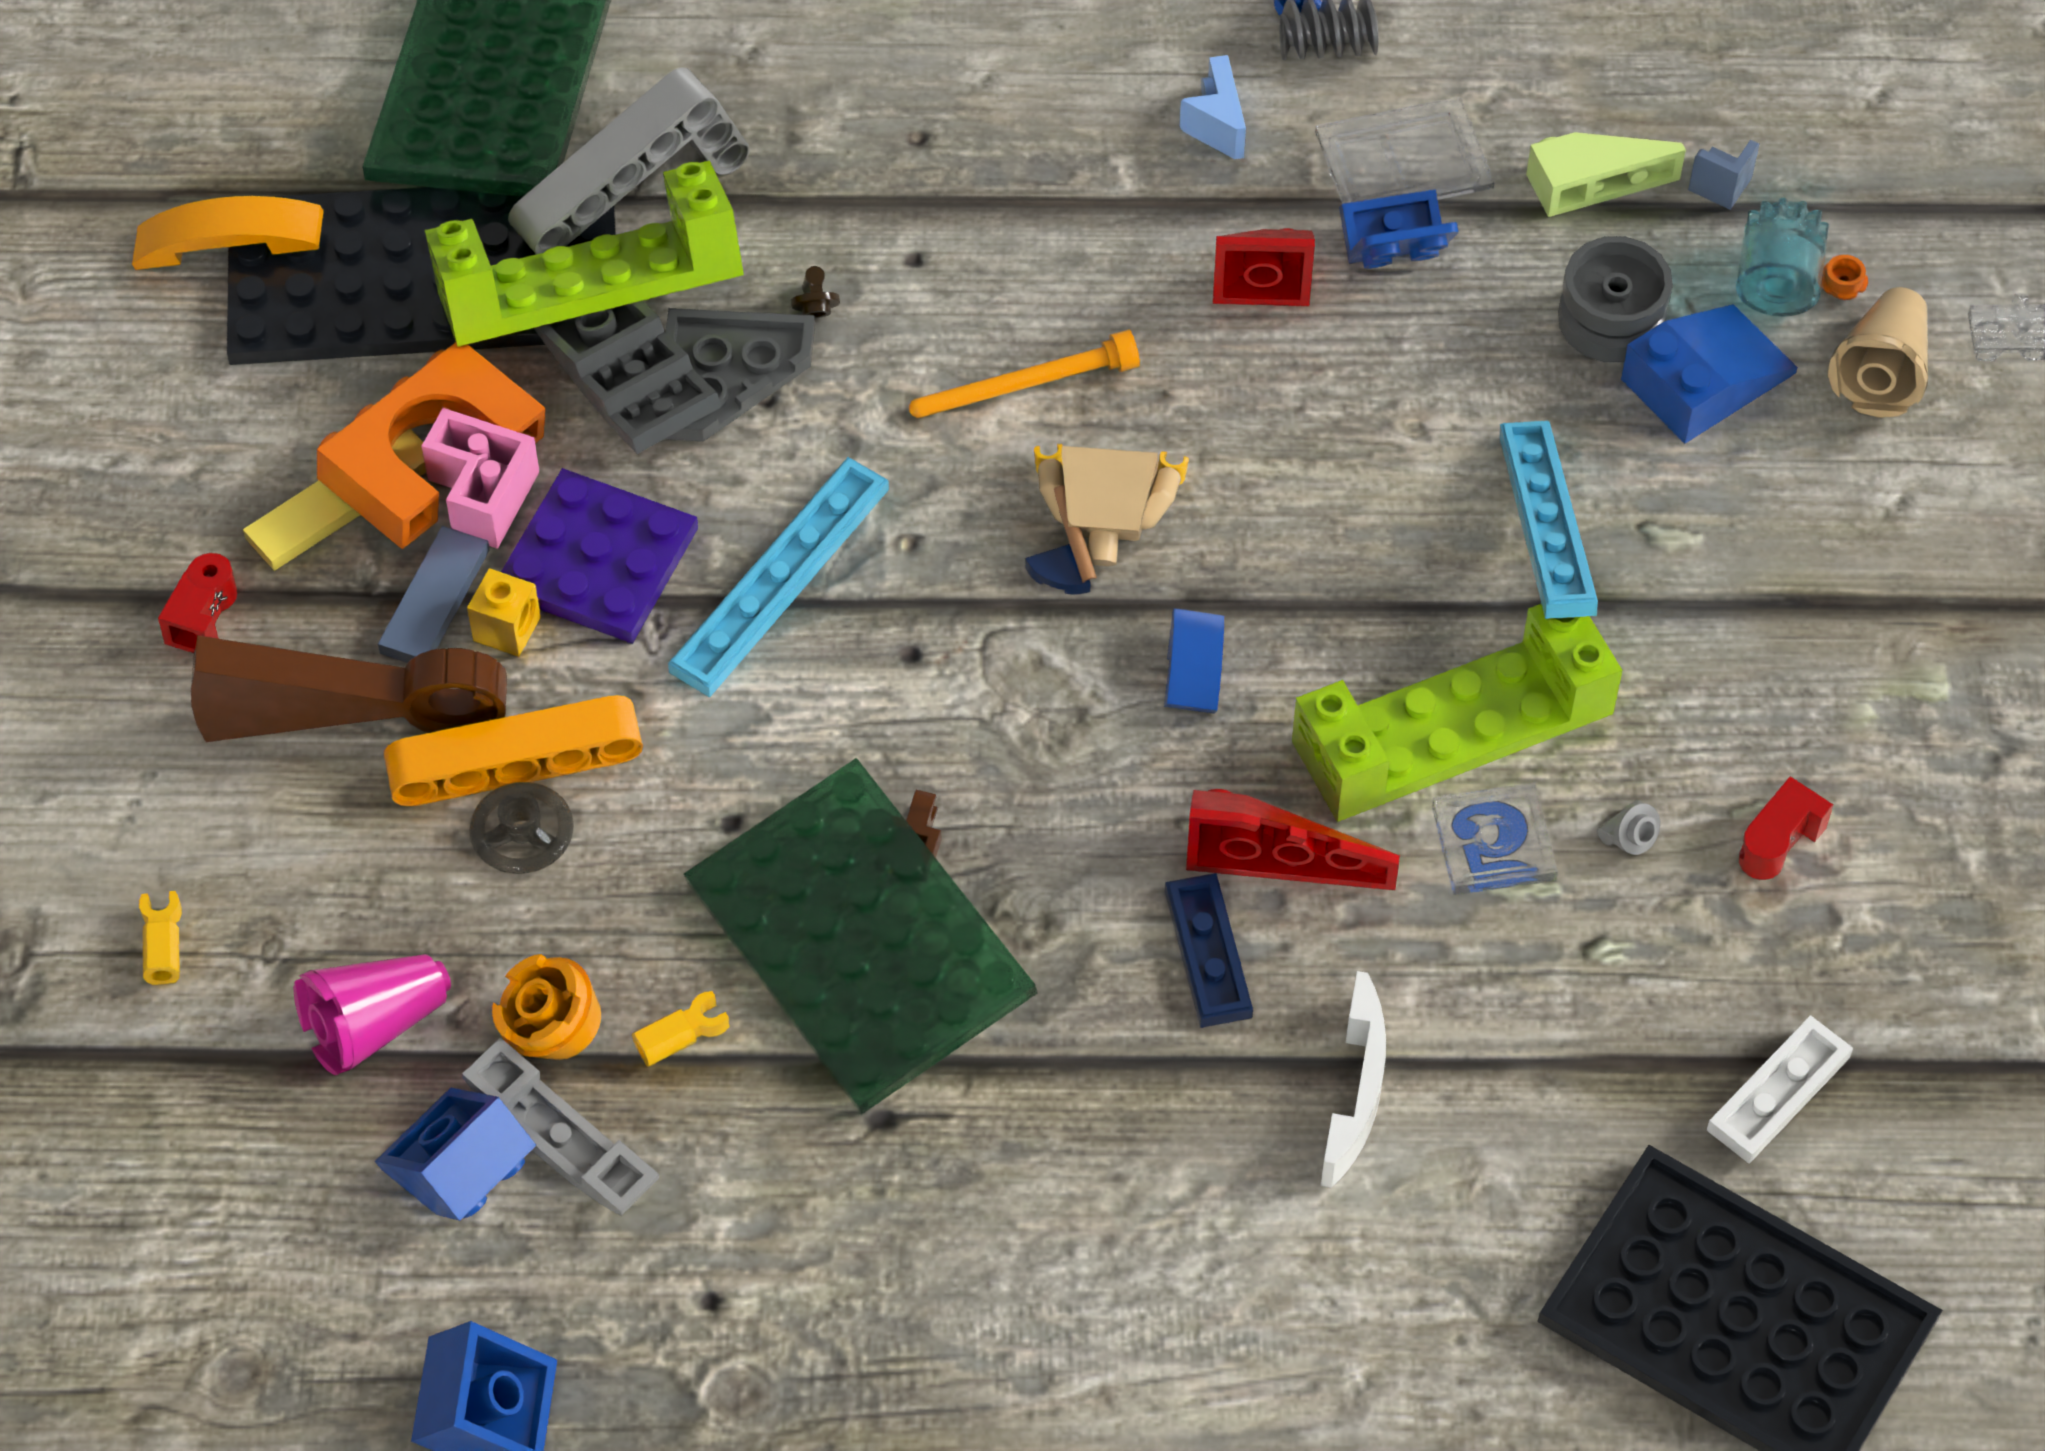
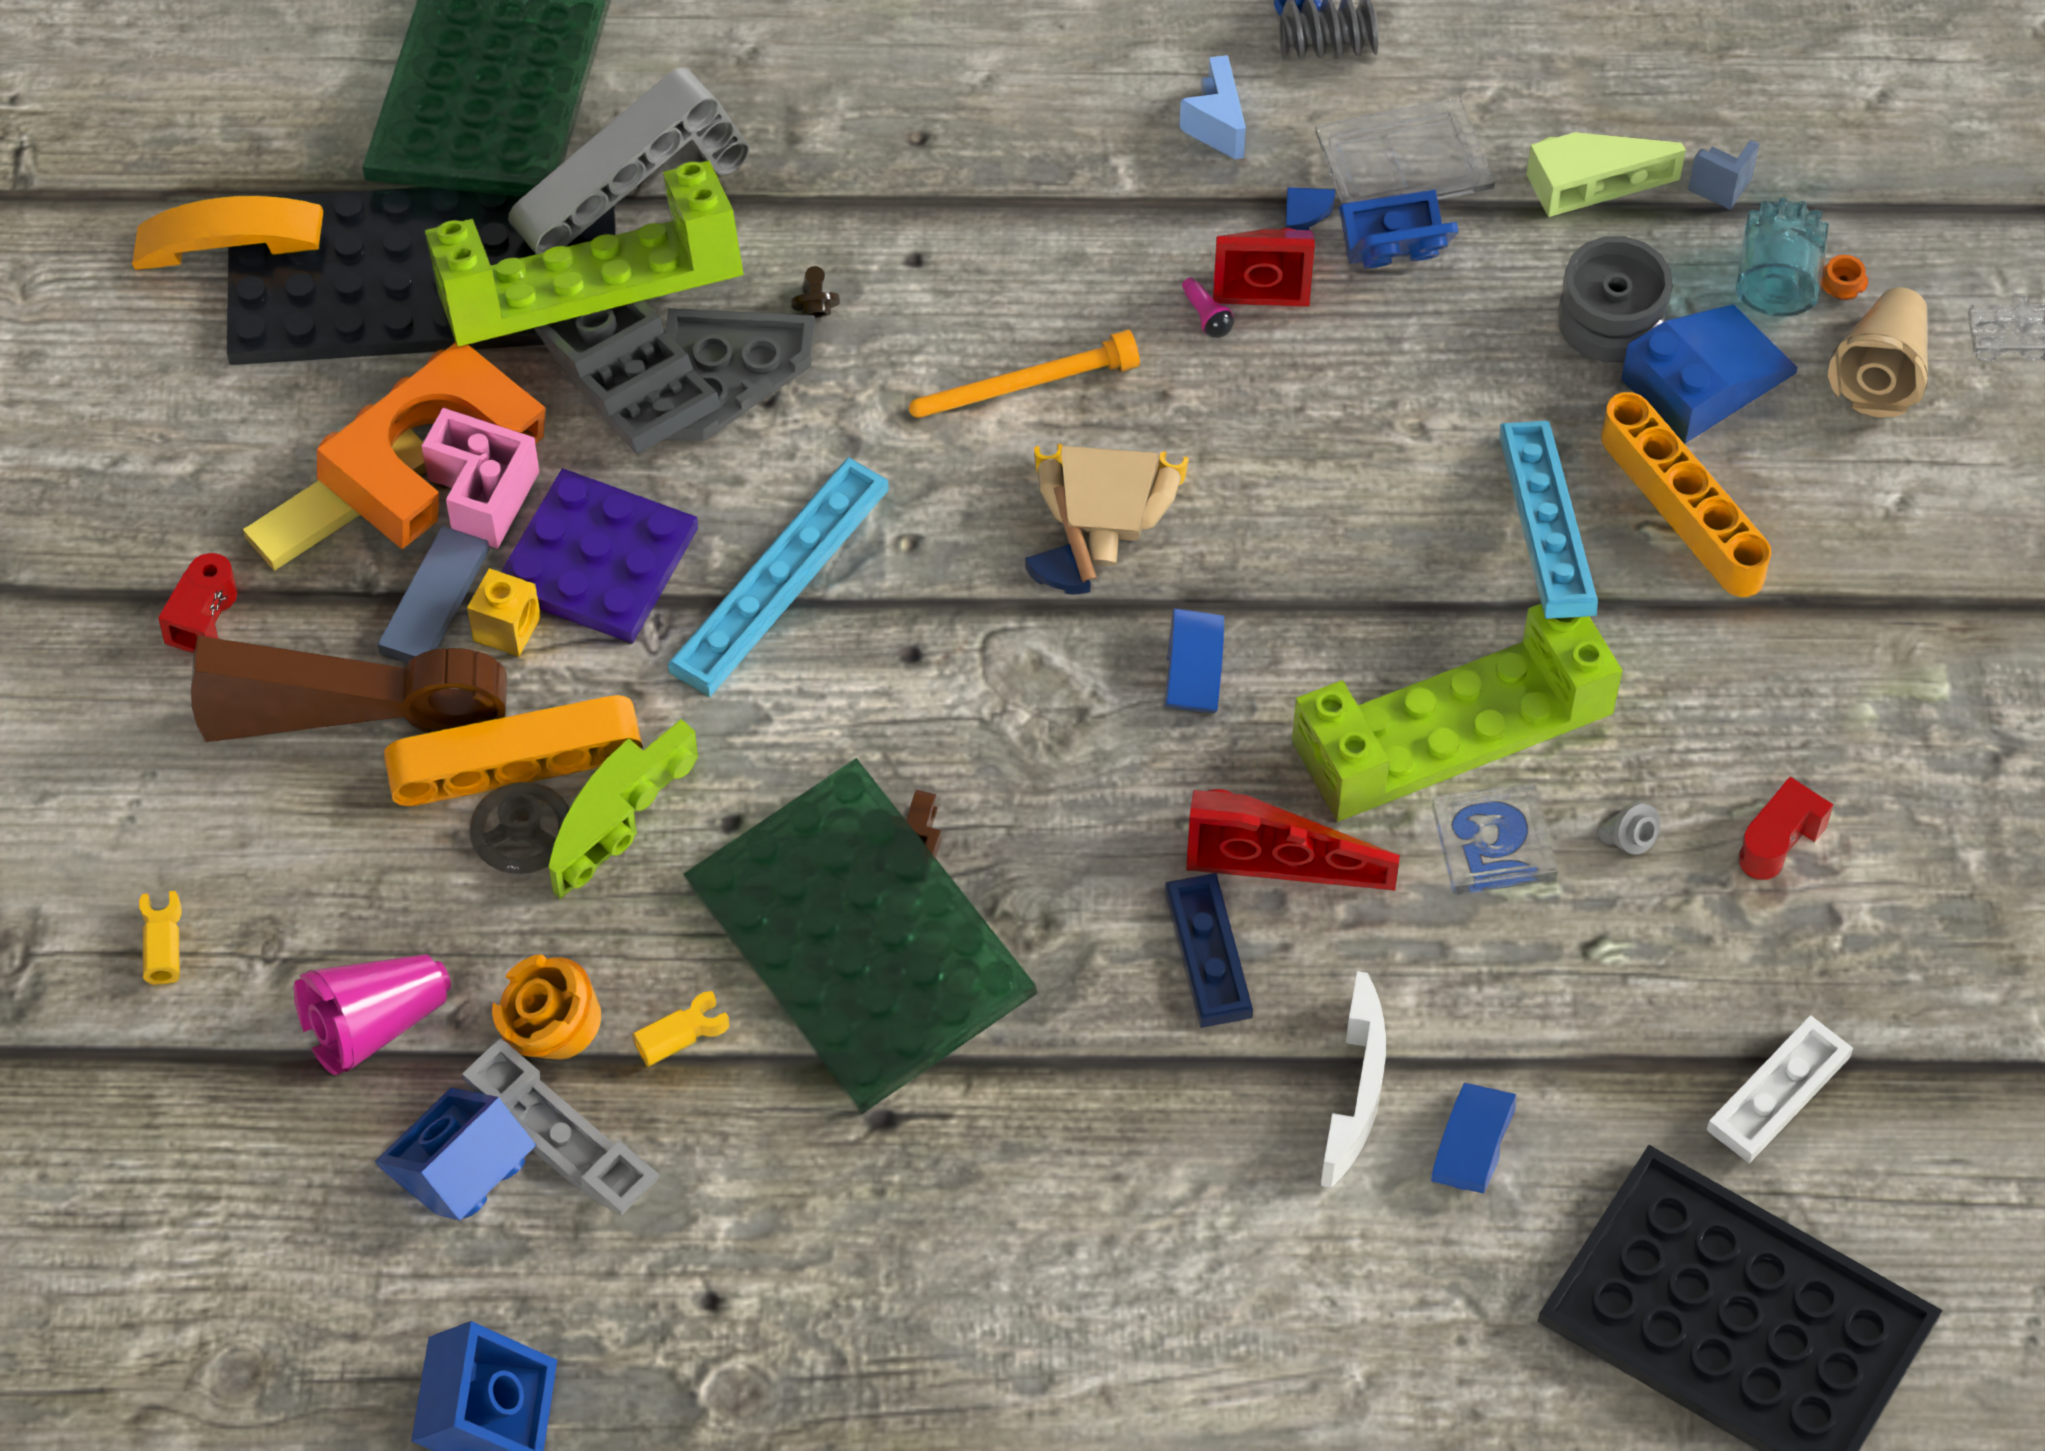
(603, 812): none -> lime slope
(1215, 318): none -> dark pink piece
(1308, 206): none -> blue tile
(1473, 1138): none -> blue slope
(1690, 515): none -> light orange beam

